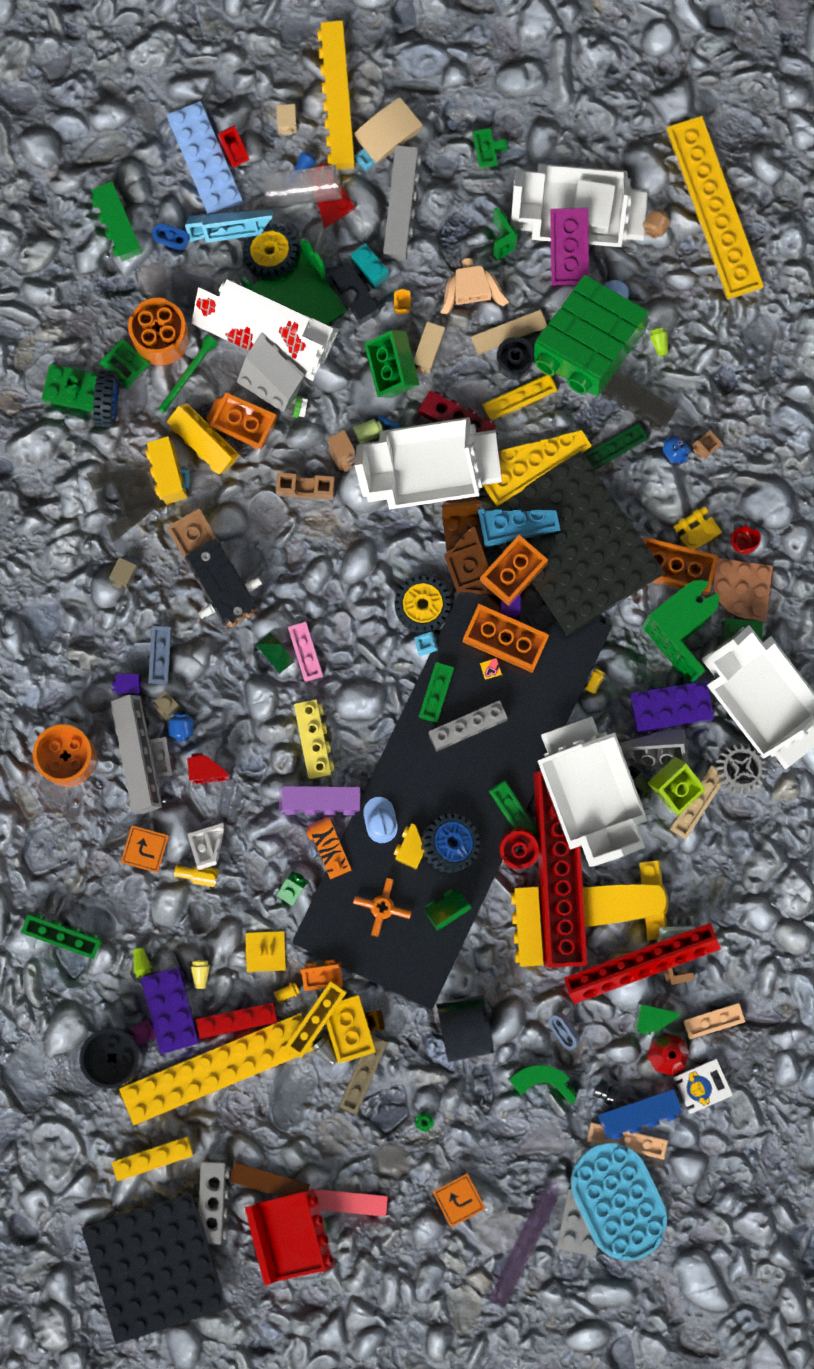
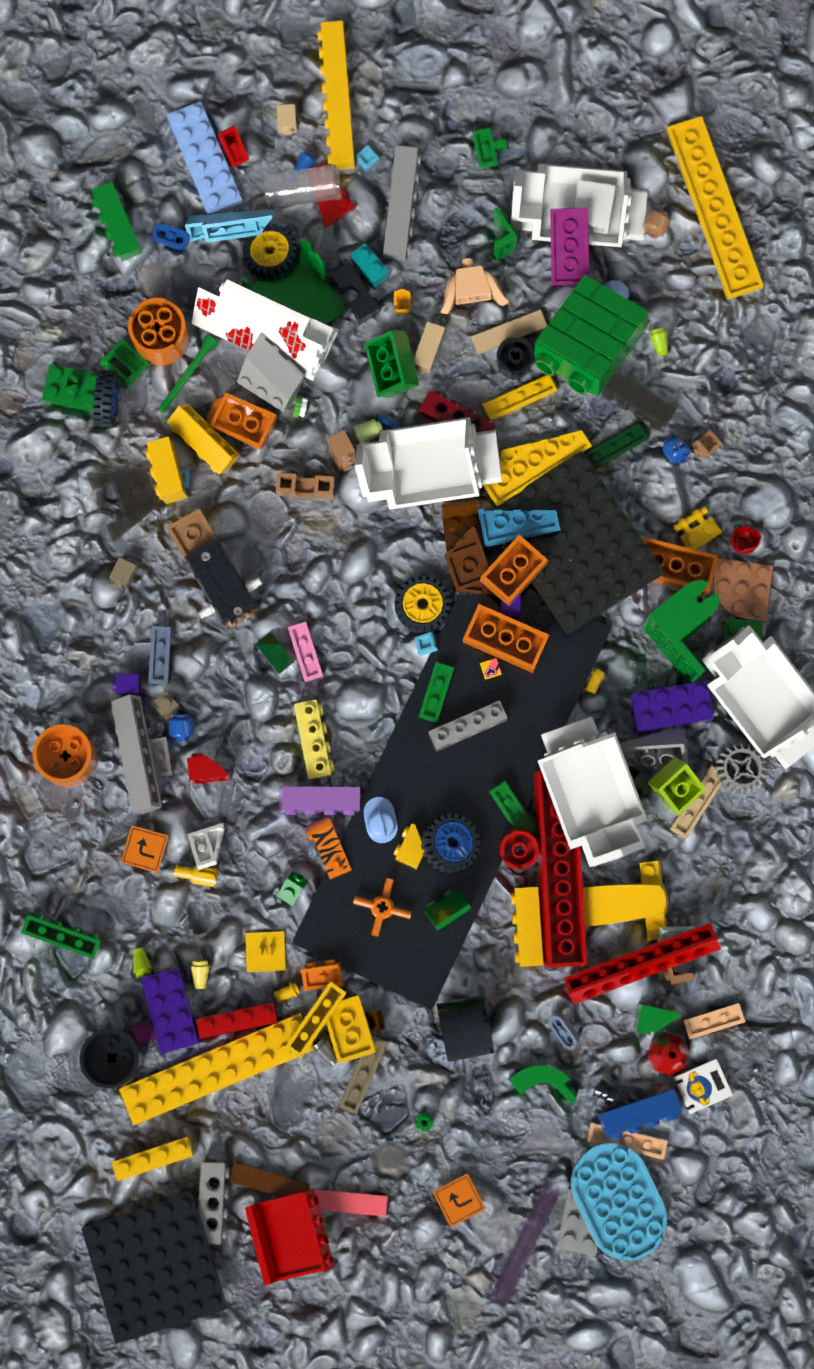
(387, 130): tan slope -> none

